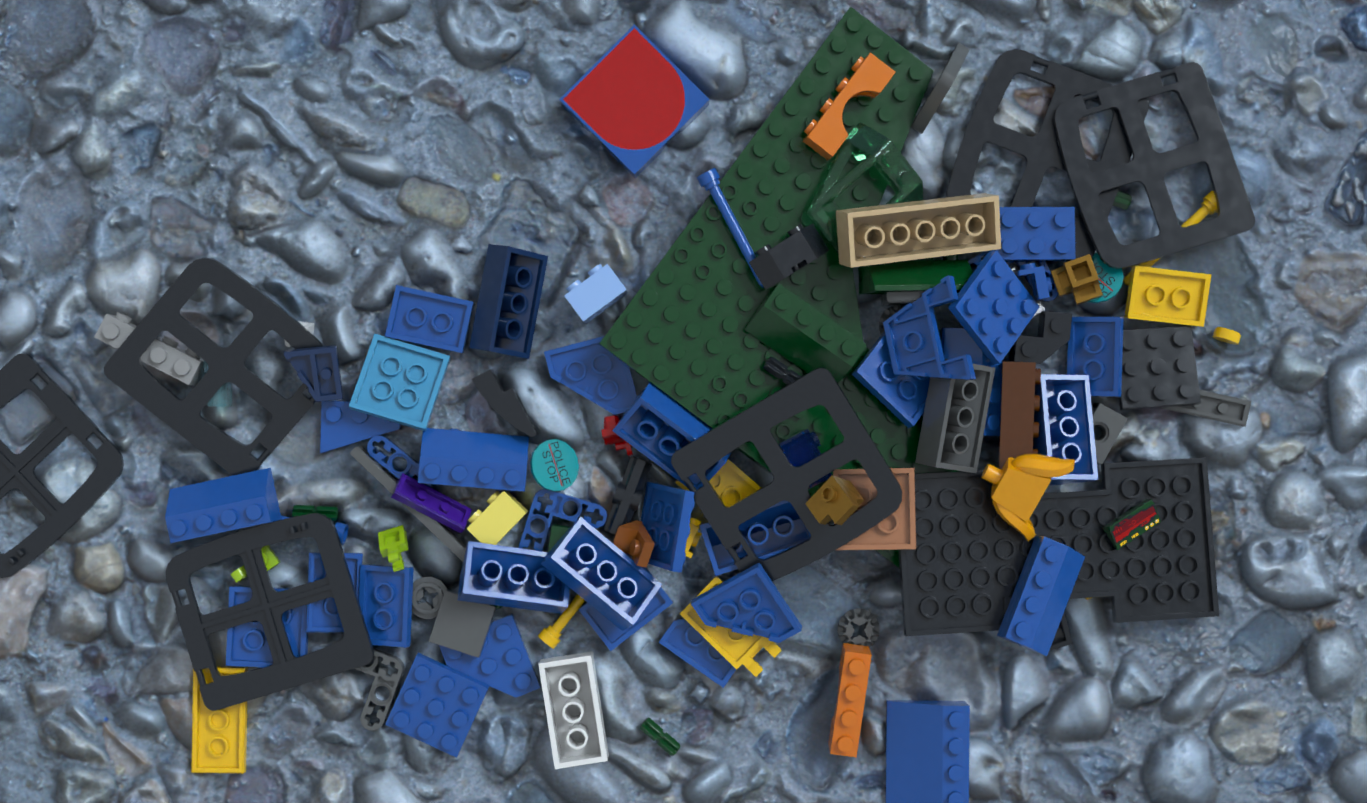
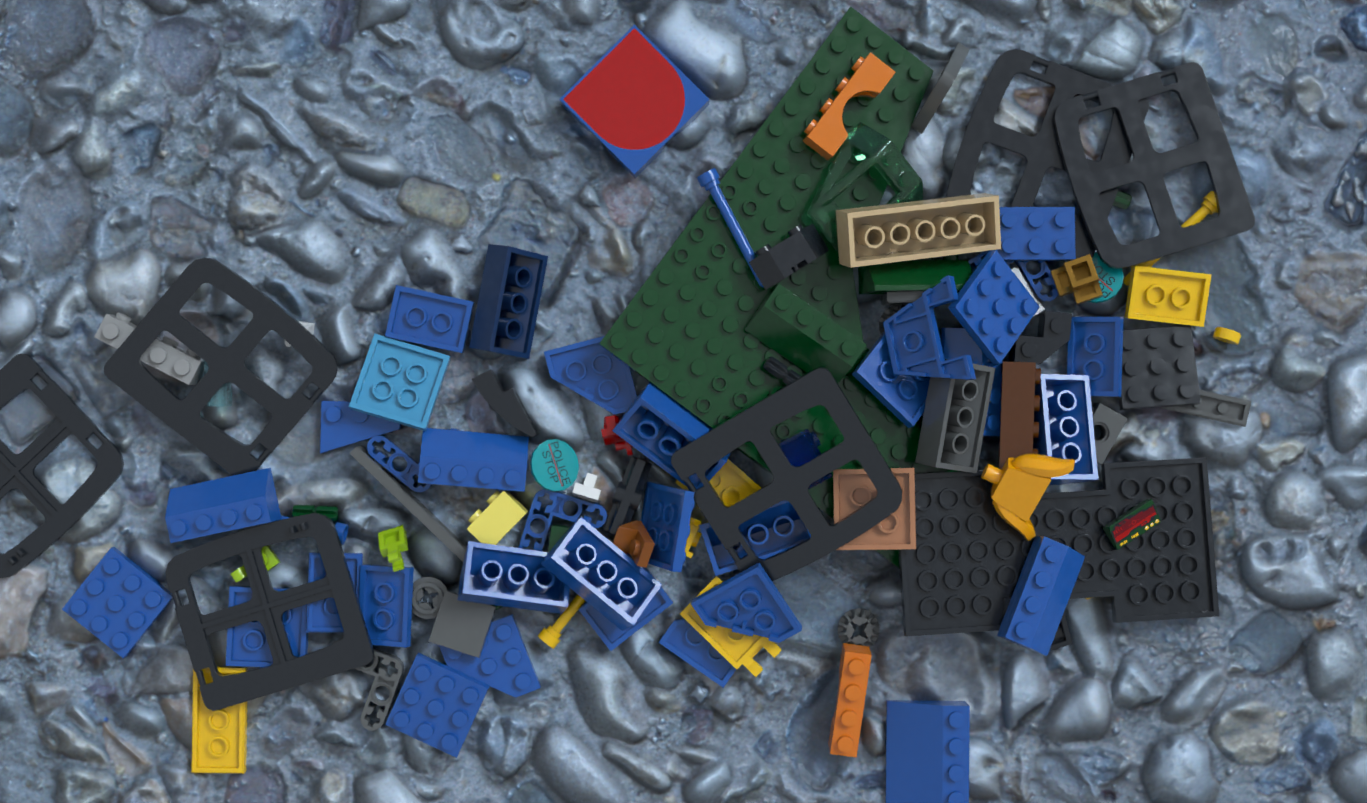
(118, 602): none -> blue plate
(318, 371): dark blue wing -> none
(431, 503): dark purple tile -> none
(573, 710): white brick -> none
(587, 491): none -> white tile
(595, 293): light blue brick -> none
(656, 733): dark green piece -> none
(834, 501): pearl gold brick -> none
(1040, 283): blue bracket -> none

